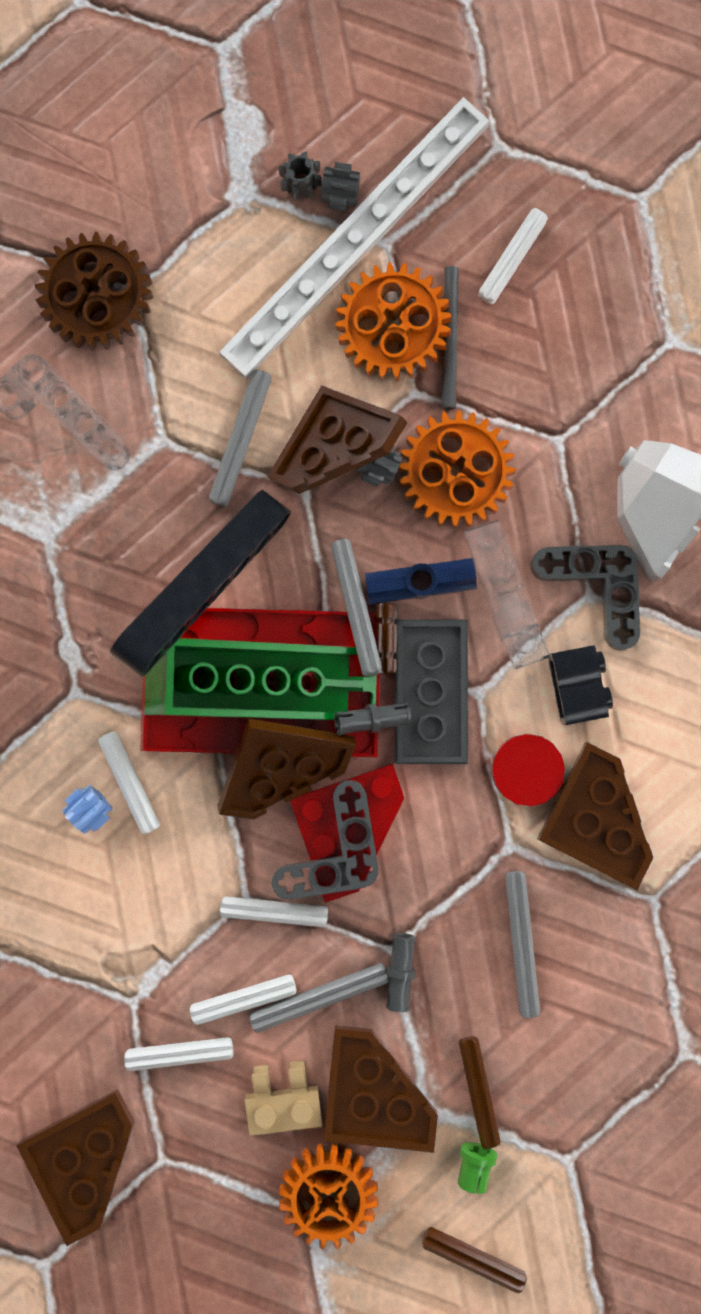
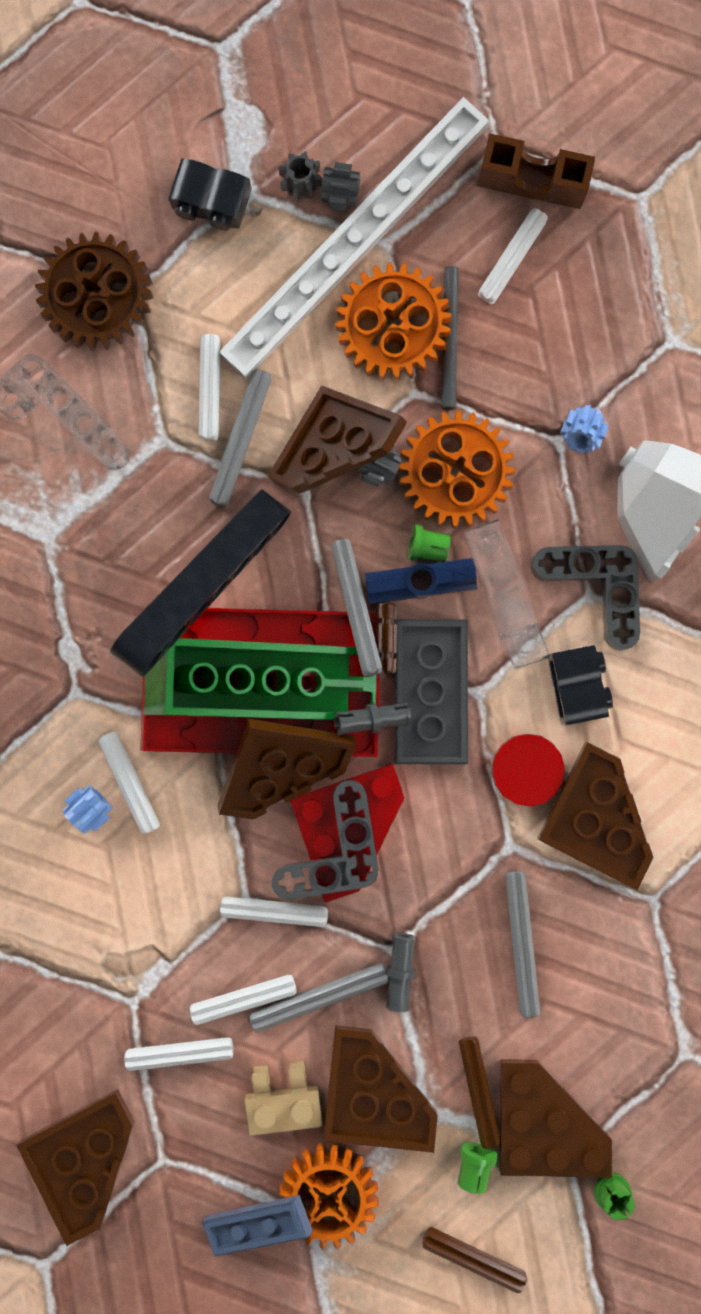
(209, 387): none -> white axle
(210, 194): none -> black brick
(257, 1226): none -> sand blue tile
(428, 545): none -> bright green bush
(546, 1127): none -> reddish brown plate
(553, 180): none -> reddish brown arch
(584, 429): none -> light blue gear
(619, 1186): none -> bright green bush

